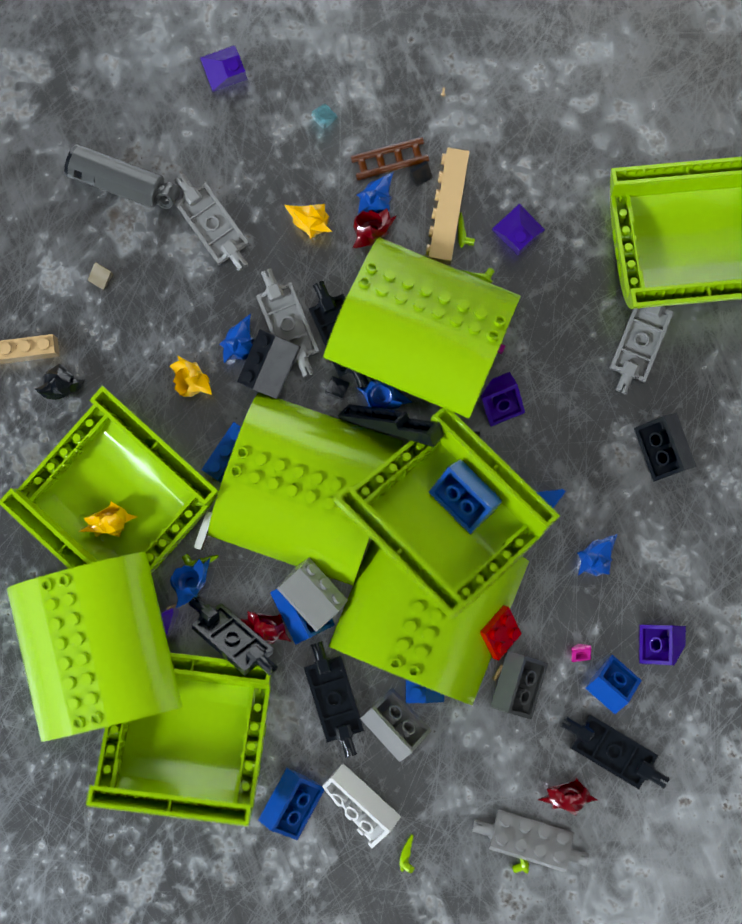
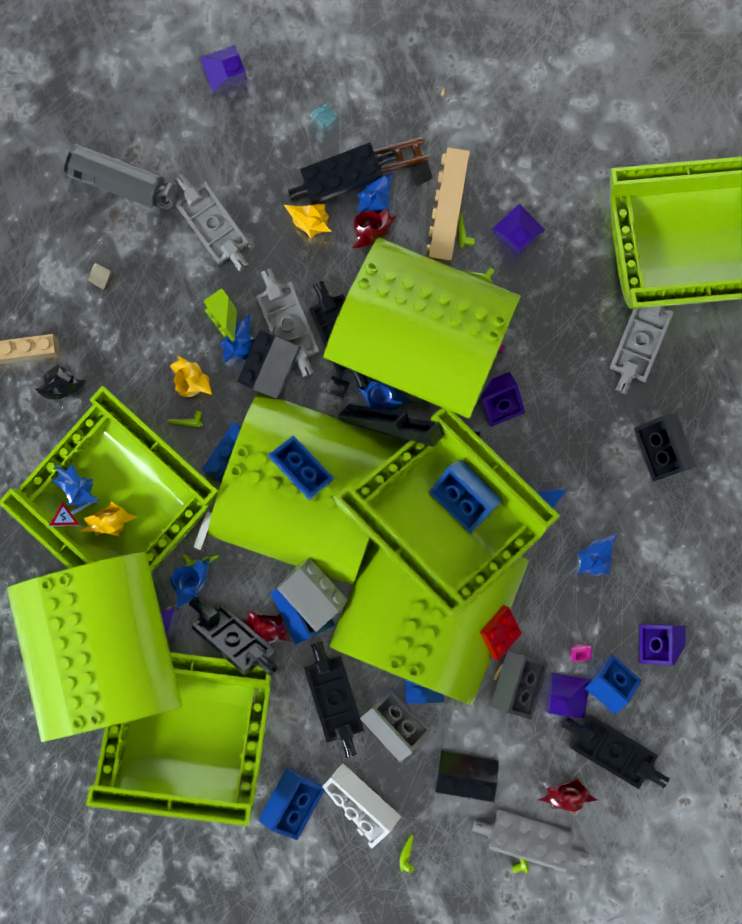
(64, 517): none -> piece
(74, 486): none -> blue hair
(195, 422): none -> lime bar
(222, 313): none -> lime slope
(301, 467): none -> blue slope
(341, 173): none -> black plate
(467, 776): none -> black slope
(567, 696): none -> dark purple slope

